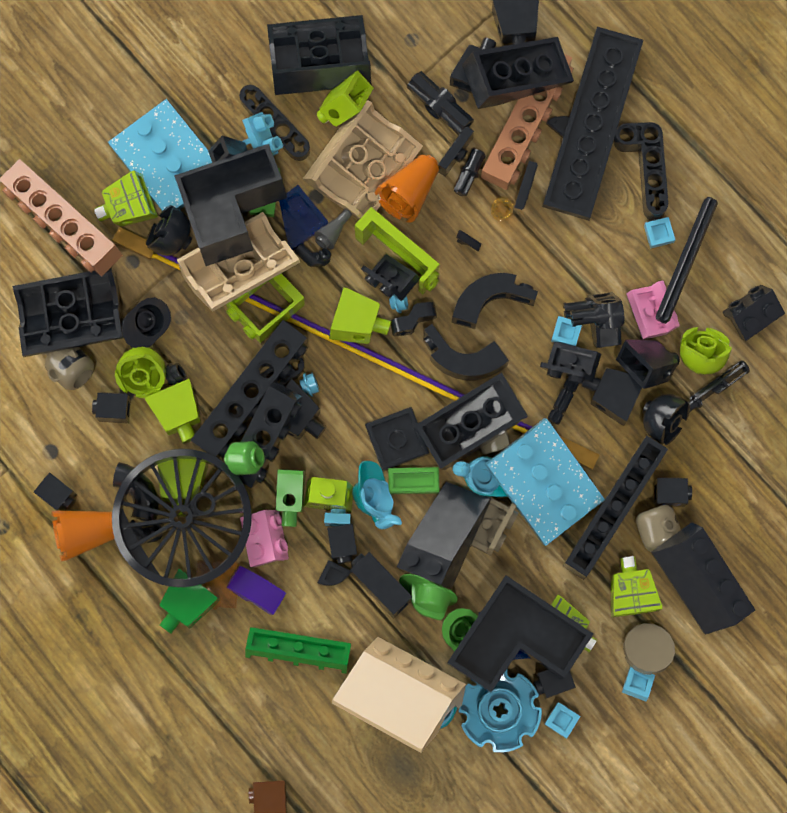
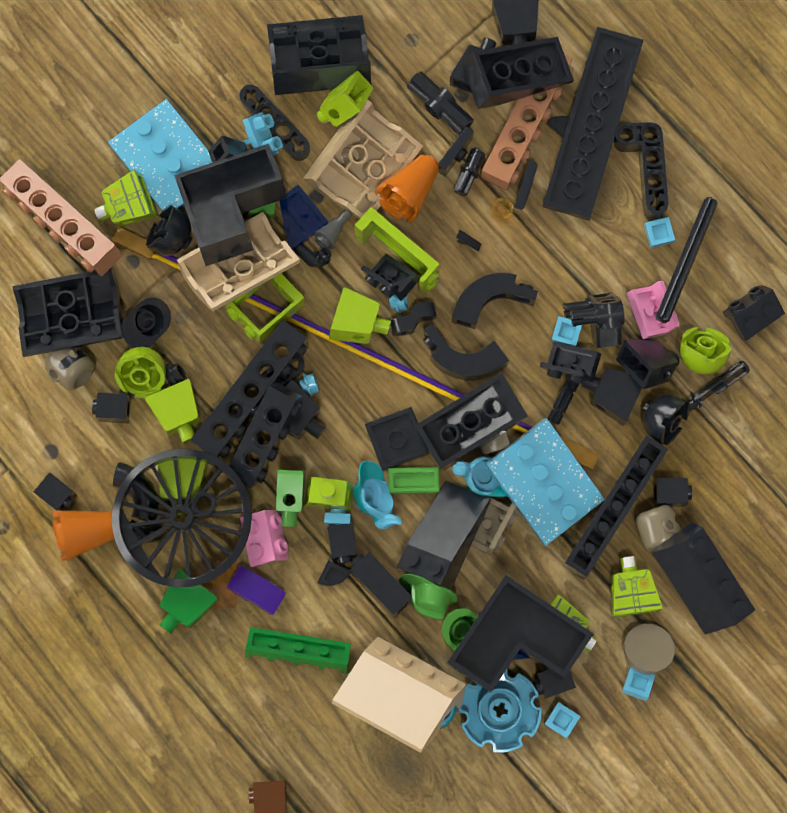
(244, 458): bright green head -> none

